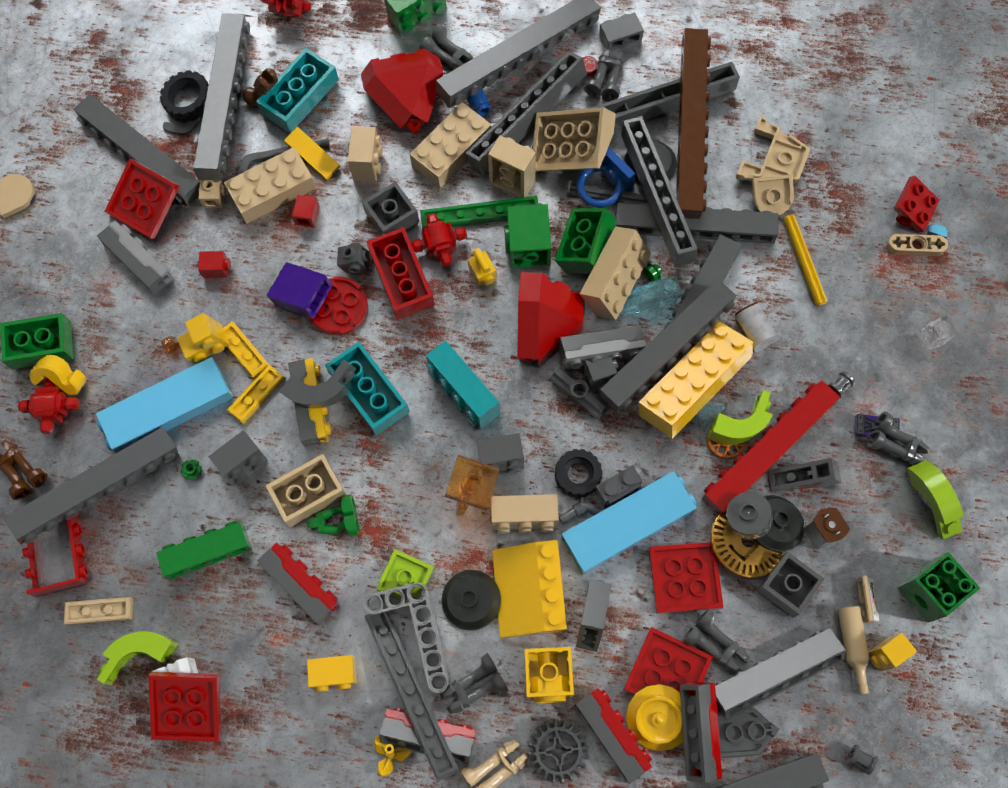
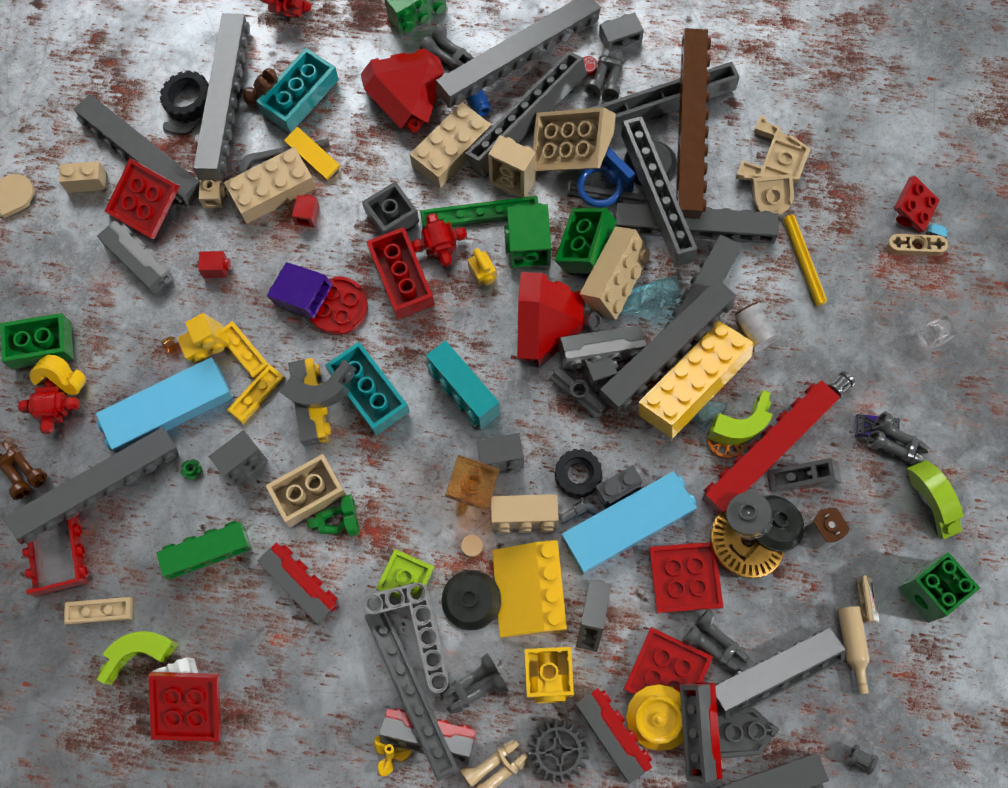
(83, 177): none -> tan brick
(331, 672): yellow brick -> none
(353, 258): dark grey brick -> none
(365, 153): tan brick -> none
(472, 546): none -> tan tile
(592, 321): none -> flat silver tile
(652, 272): green plate -> none
(790, 584): dark grey brick -> none
(891, 652): yellow brick -> none

